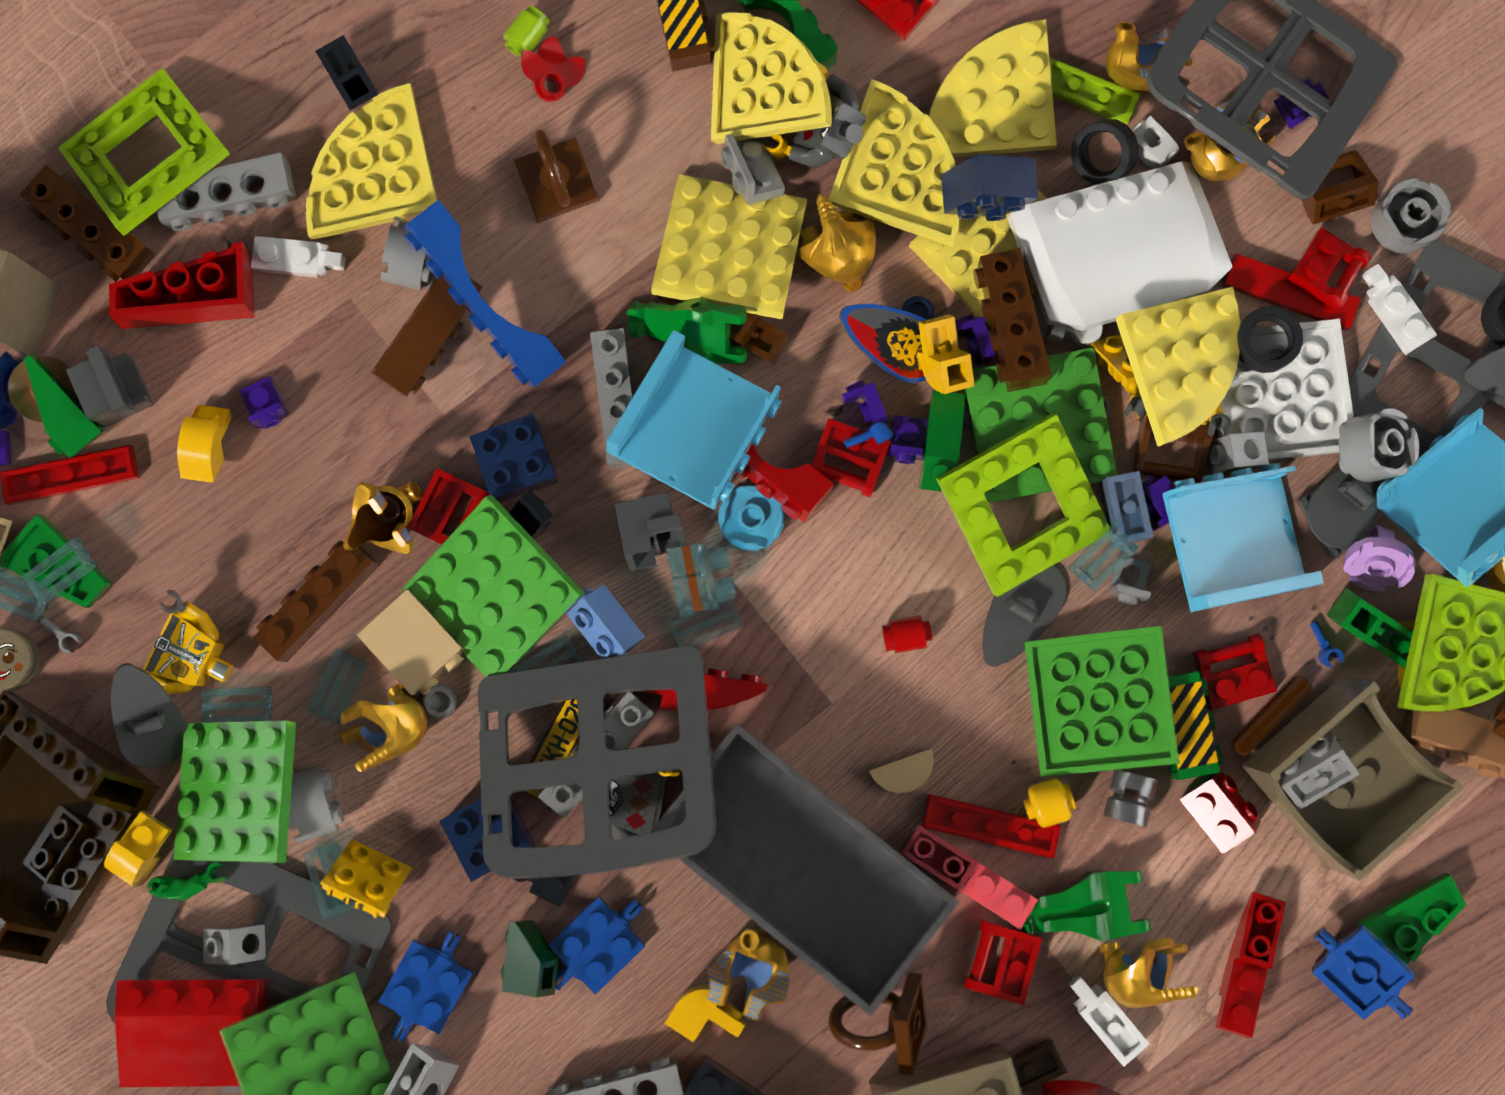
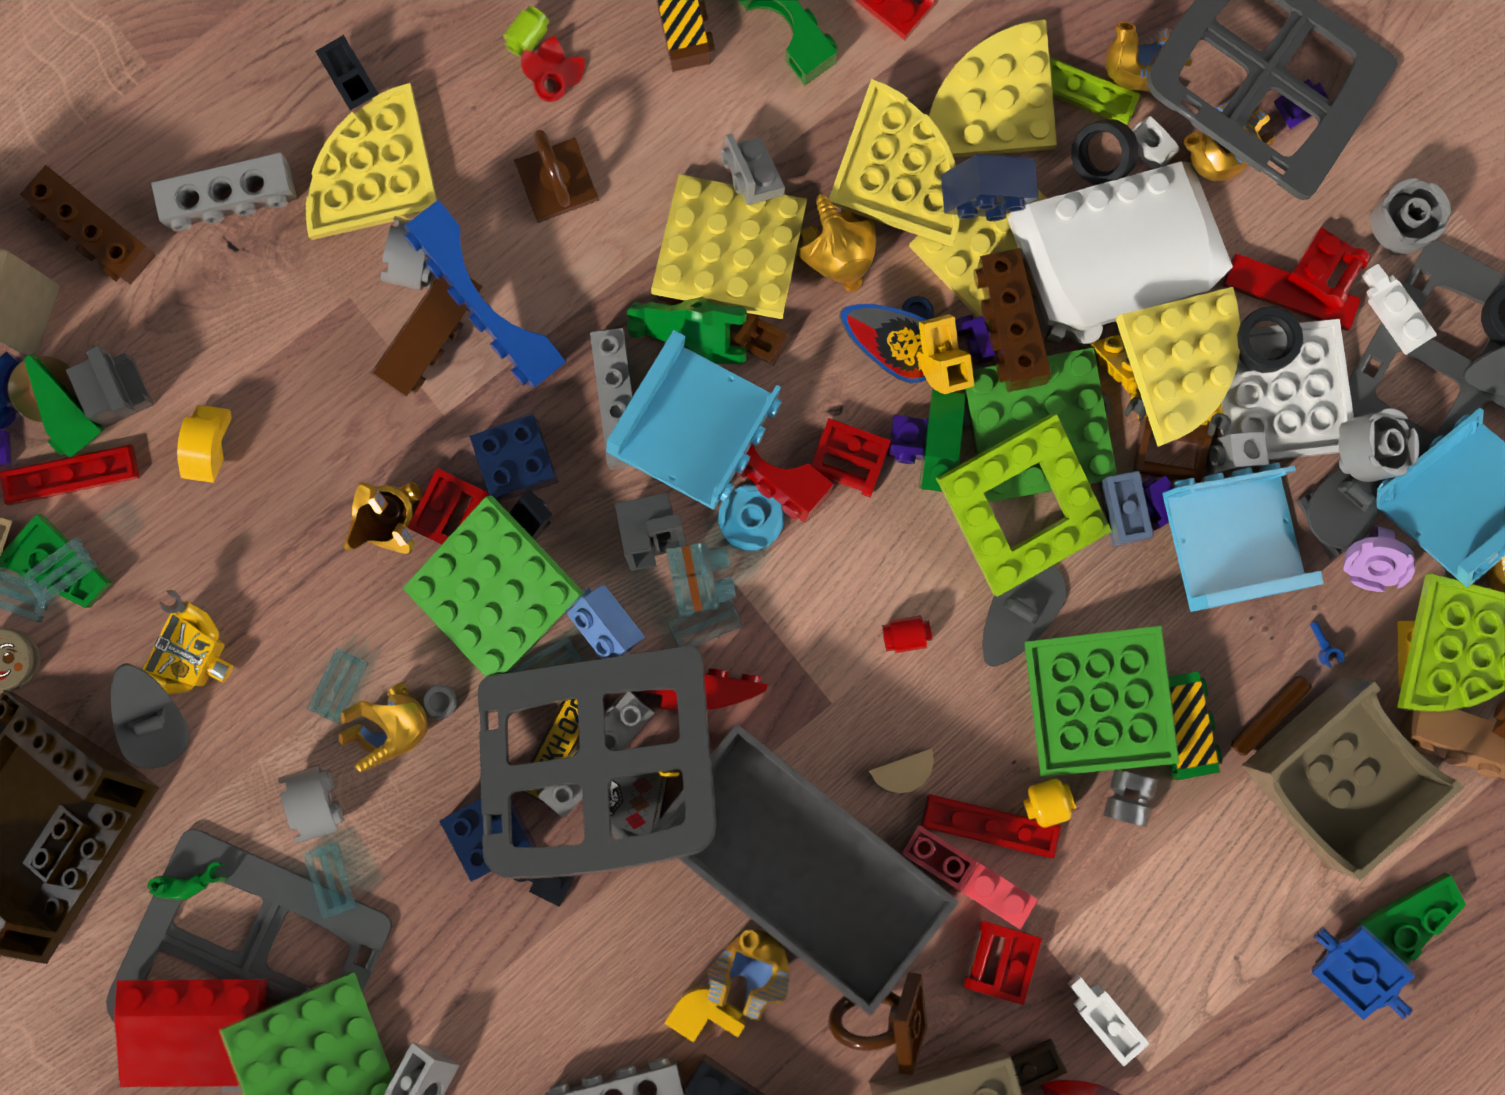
(61, 635): light grey hand -> none
(134, 204): lime plate -> none
(137, 851): yellow brick -> none
(195, 291): red wedge -> none
(207, 705): clear light blue tile -> none
(225, 945): light grey bracket -> none
(235, 791): bright green plate -> none
(264, 403): dark purple bracket -> none
(294, 257): white hinge -> none
(315, 601): reddish brown brick -> none
(365, 877): yellow hinge -> none
(412, 644): tan brick -> none
(426, 986): blue plate -> none
(529, 961): dark green slope -> none
(597, 944): blue plate -> none
(764, 81): light yellow plate -> none
(822, 145): dark grey torso -> none
(872, 408): dark purple bracket -> none
(878, 431): blue hand -> none
(1090, 907): green animal -> none
(1119, 541): clear light blue tile -> none
(1131, 593): light grey bracket -> none
(1139, 984): pearl gold piece -> none
(1222, 811): bracket -> none
(1239, 682): red plate -> none
(1248, 964): red slope -> none
(1318, 771): light grey bracket -> none
(1345, 196): reddish brown tile -> none
(1372, 626): green slope -> none

